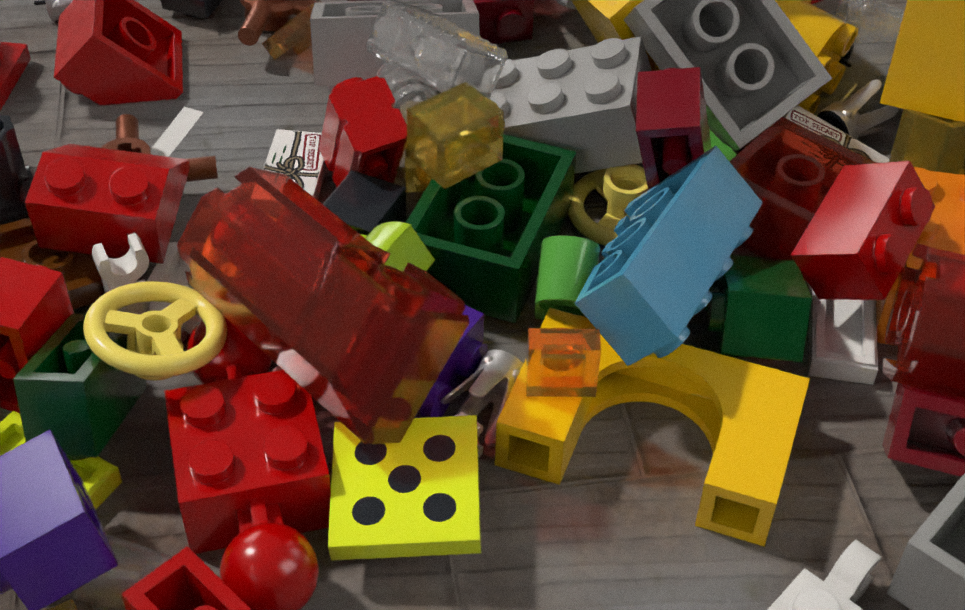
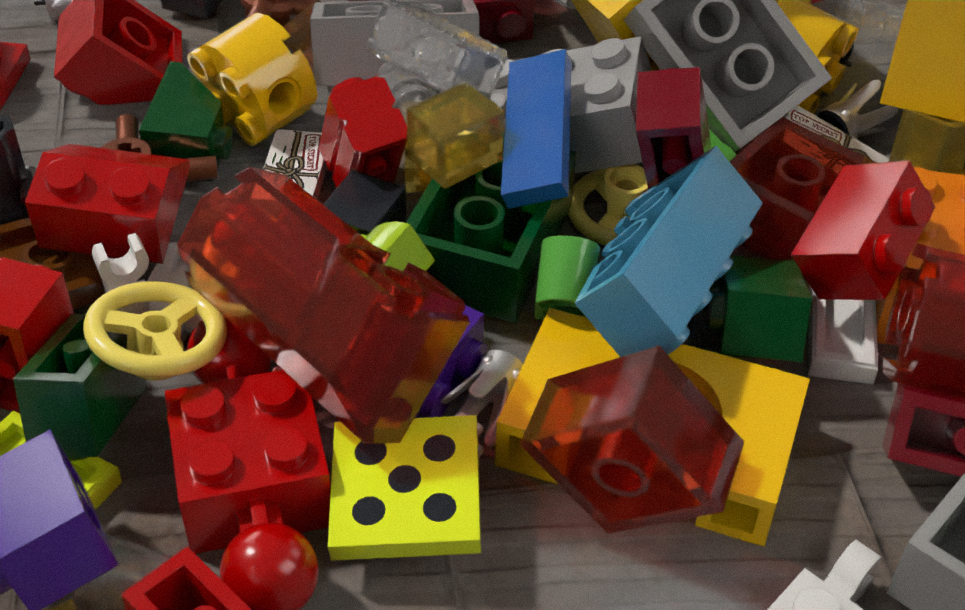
(185, 119): none -> dark green slope
(255, 77): none -> yellow brick
(537, 130): none -> blue tile
(562, 362): clear orange plate -> none
(634, 442): none -> clear red brick

